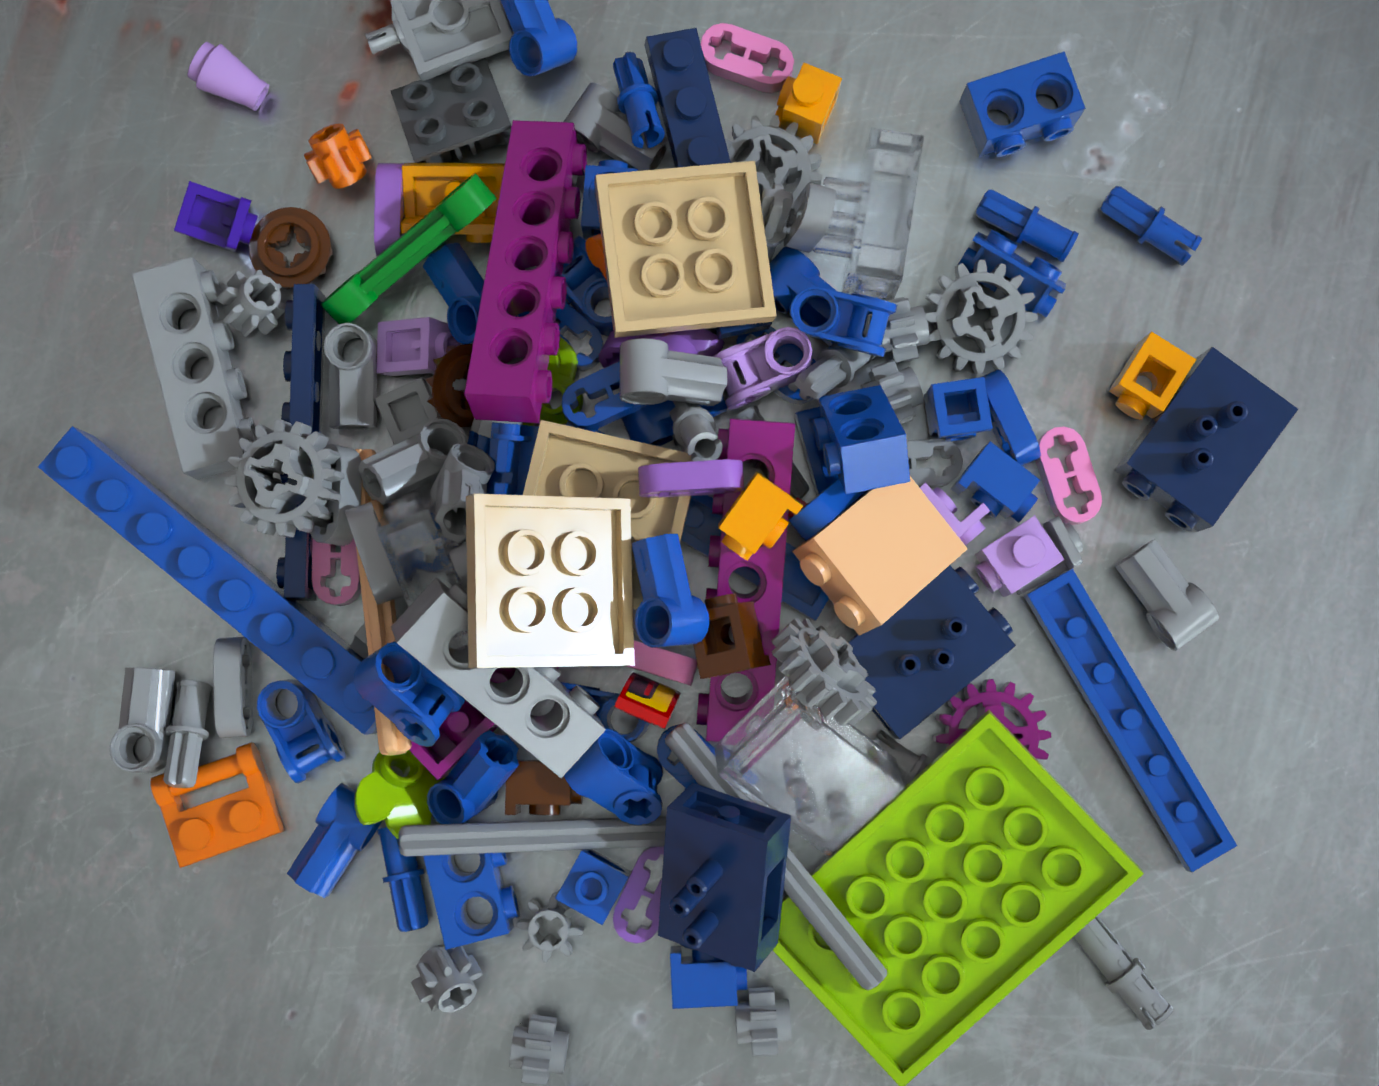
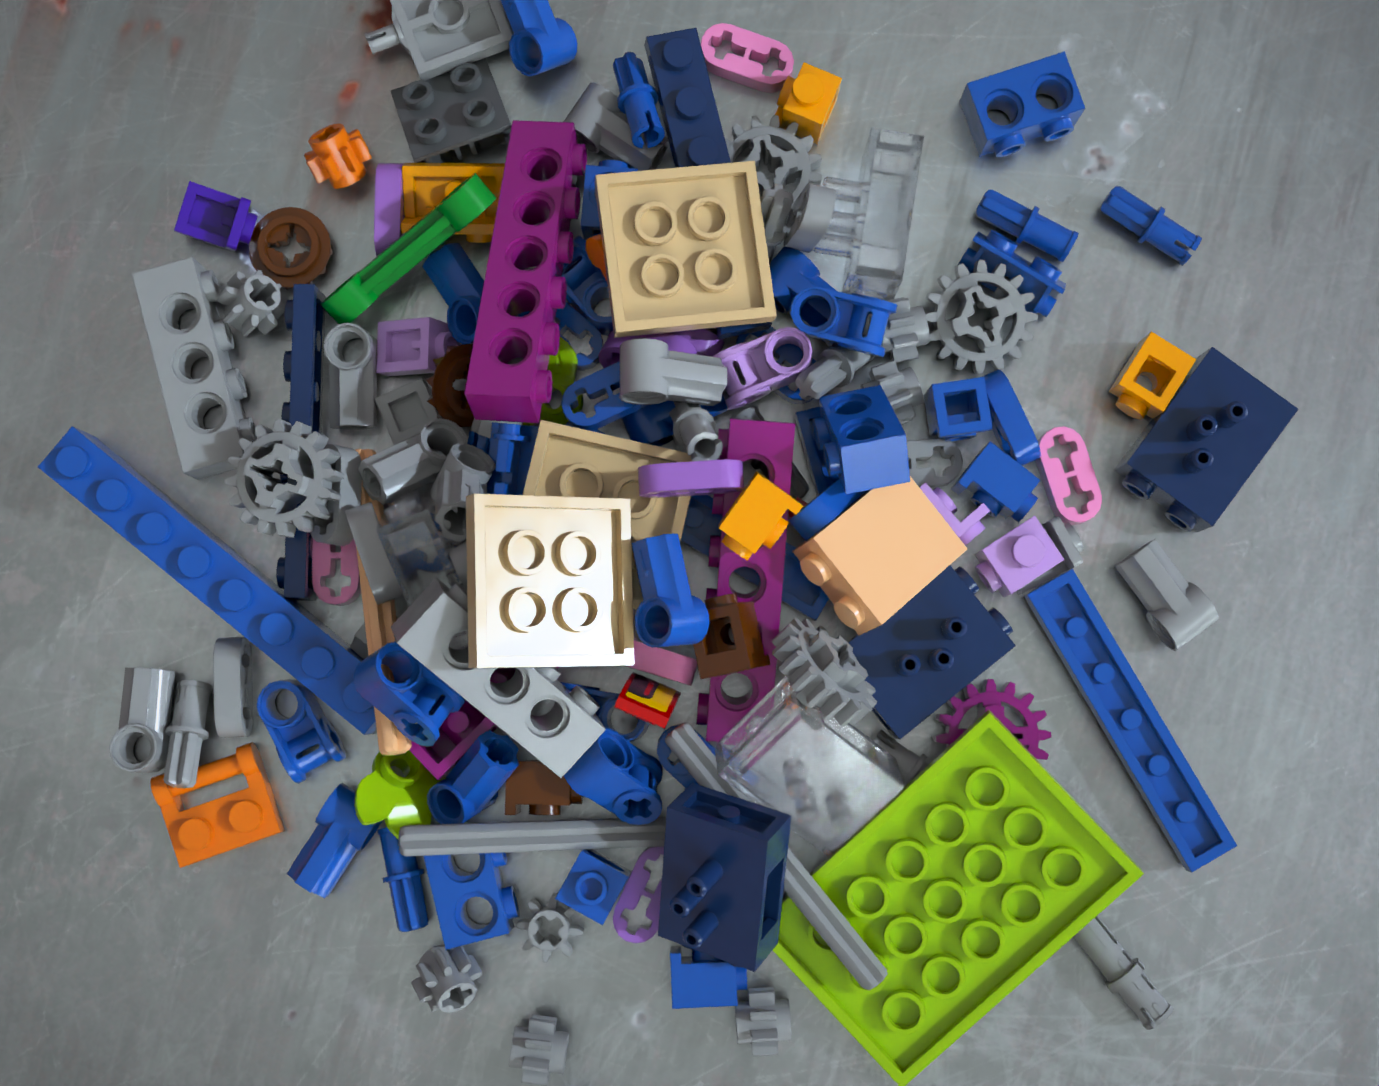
(226, 76): lavender cone -> none

